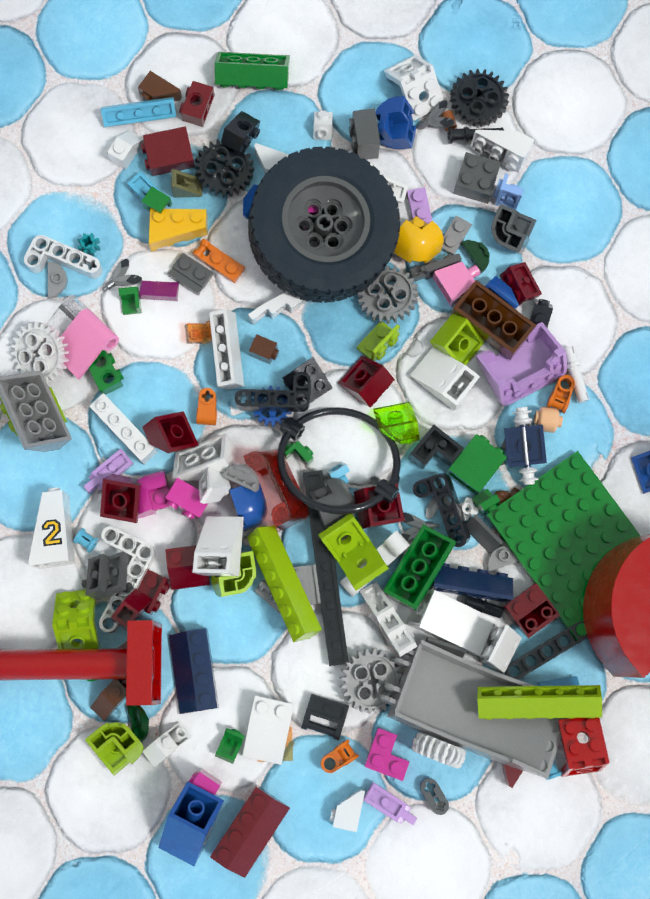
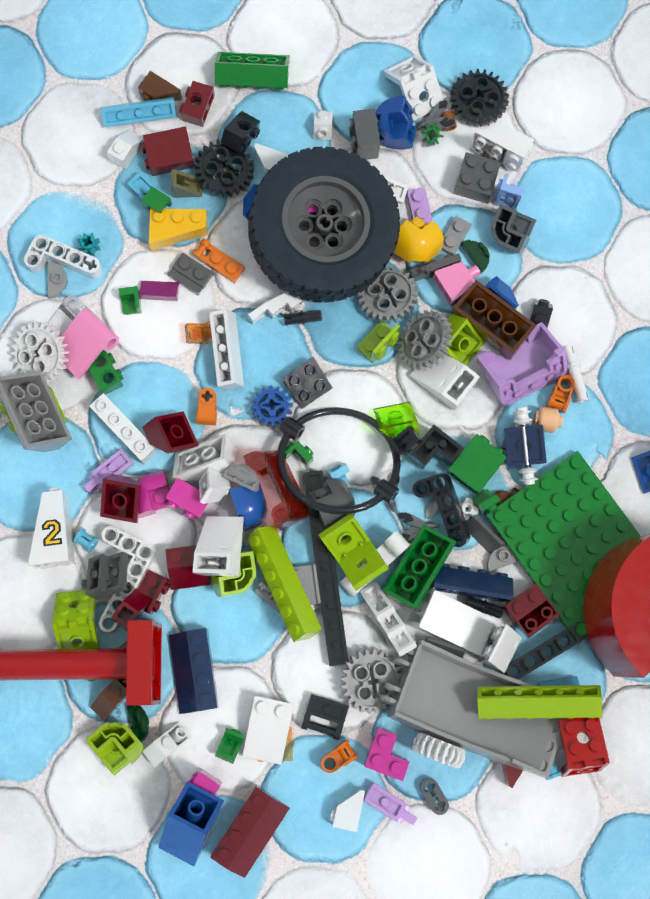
(119, 279): flat silver piece -> none
(264, 349): reddish brown brick -> none
(274, 395): black beam -> none
(303, 317): none -> black axle
(366, 381): dark red slope -> none
(380, 514): dark red slope -> none
(404, 441): none -> black bracket
(425, 340): none -> light grey gear
(429, 129): none -> green gear
(464, 135): black pin -> none
(521, 282): dark red bracket -> none

